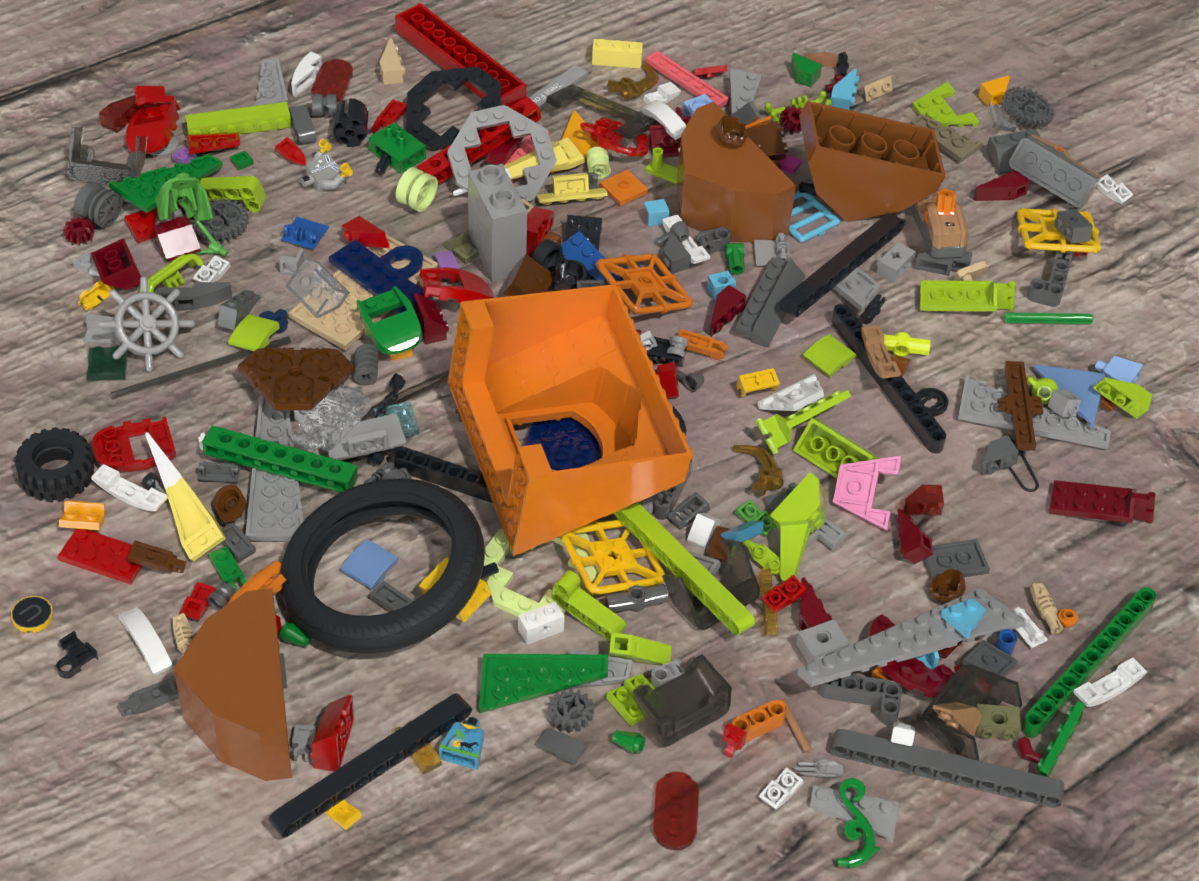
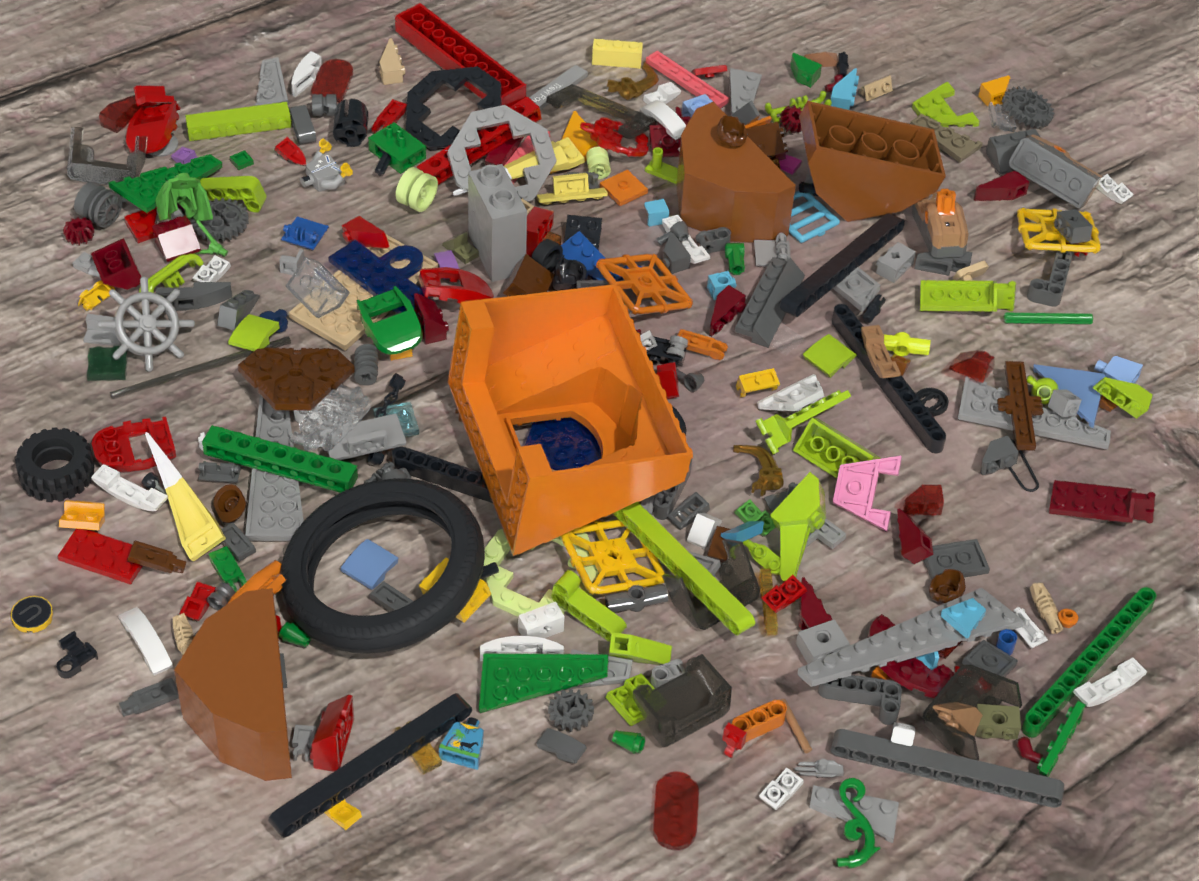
(208, 142): red wing -> none
(521, 645): none -> white slope
(974, 364): none -> clear red slope

